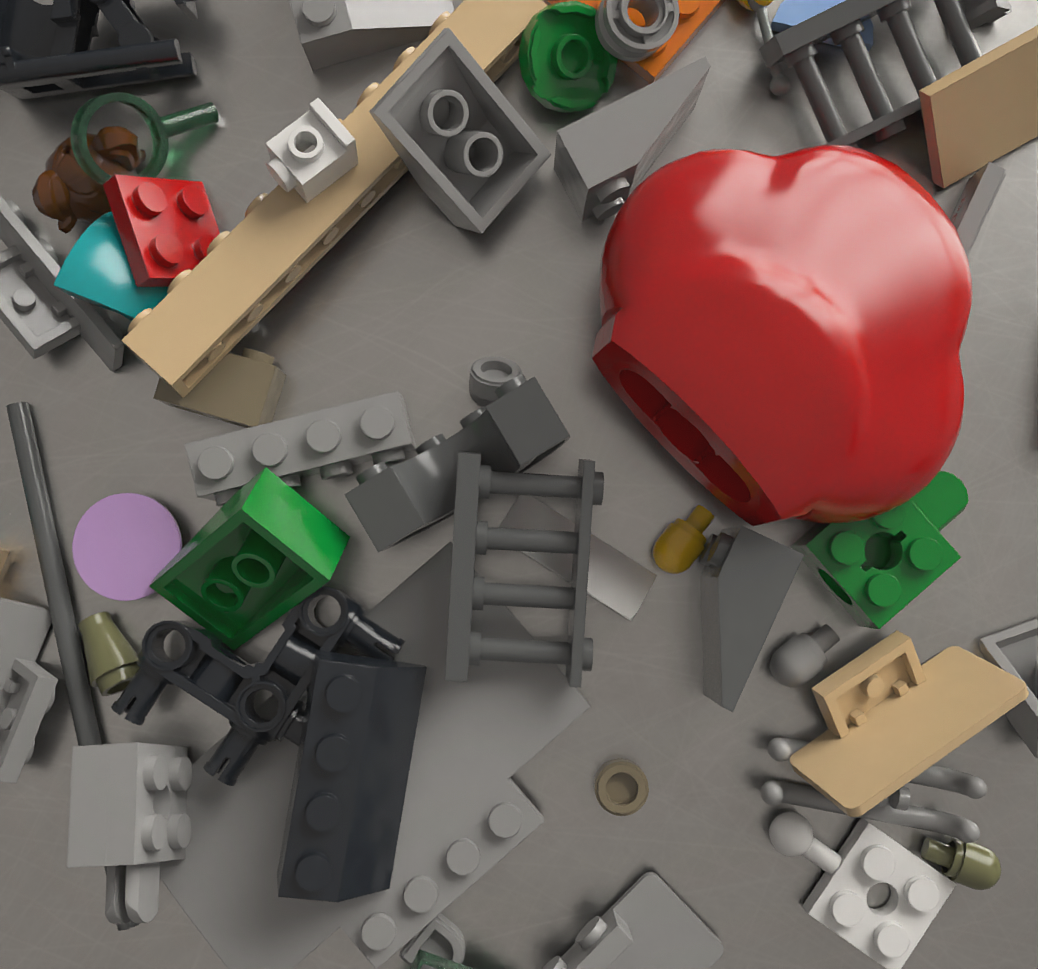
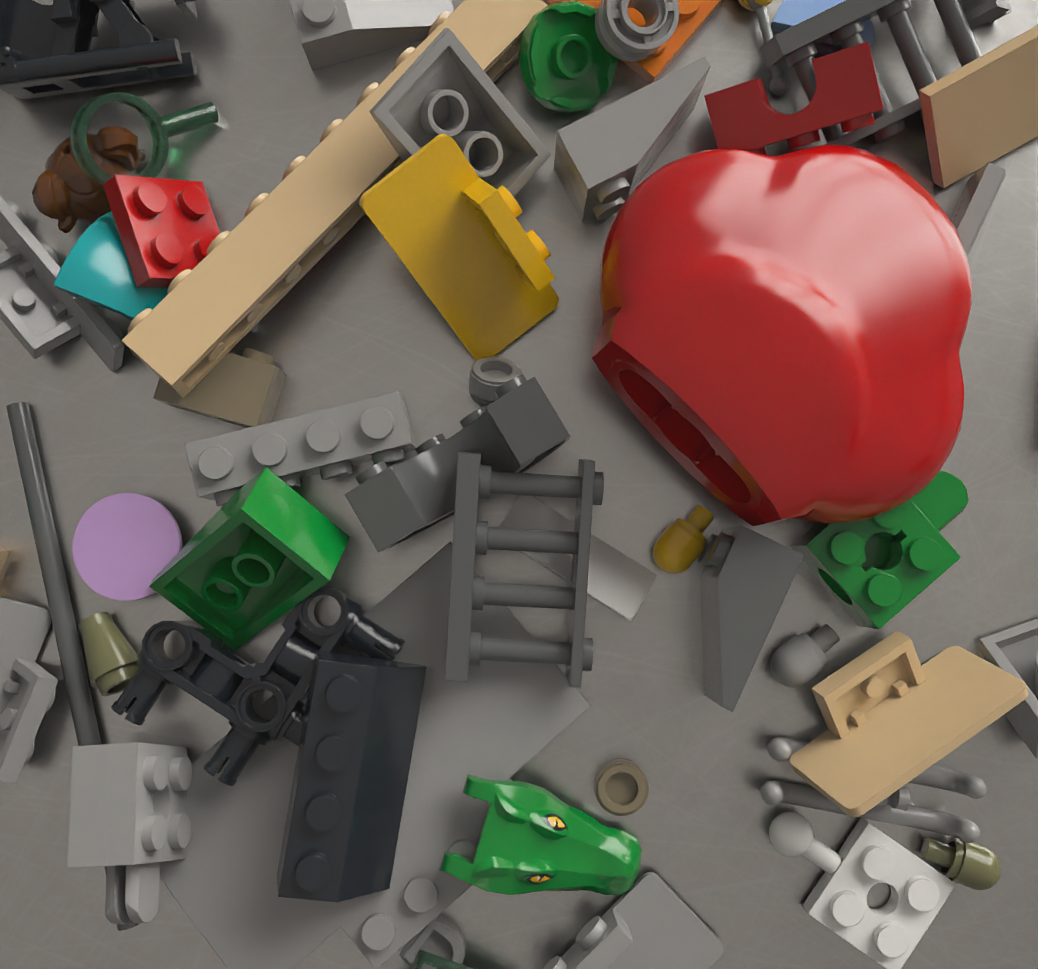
(320, 168): white brick -> none
(464, 246): none -> yellow bracket
(542, 845): none -> green animal
(844, 95): none -> red arch

